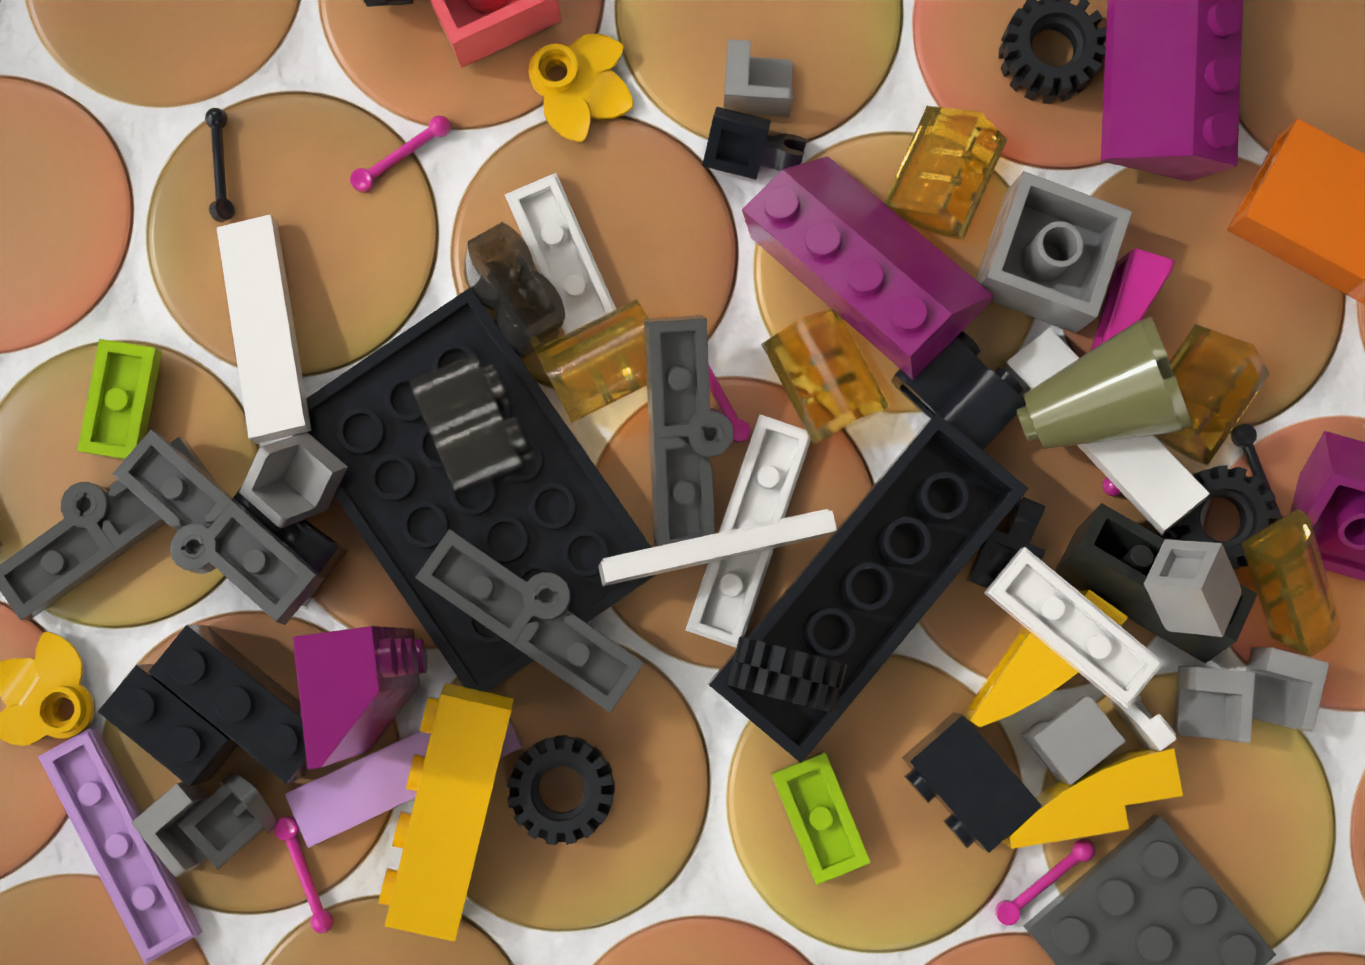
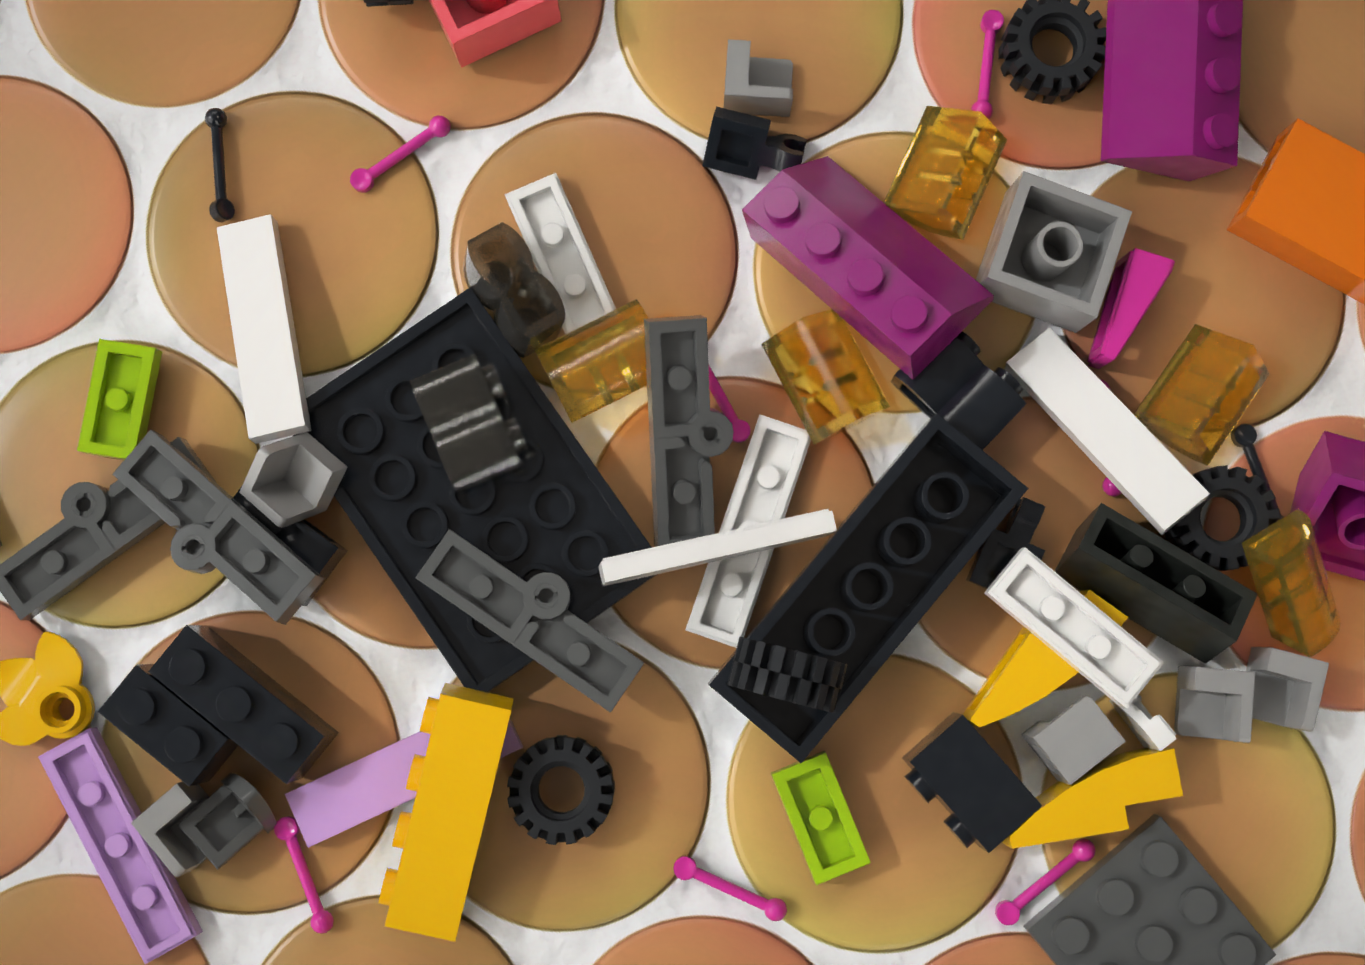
(354, 687): magenta slope -> none
(587, 89): yellow plate -> none
(686, 868): none -> dark pink hinge
(990, 24): none -> dark pink hinge
(1108, 394): olive cone -> none
(1193, 587): light grey panel -> none

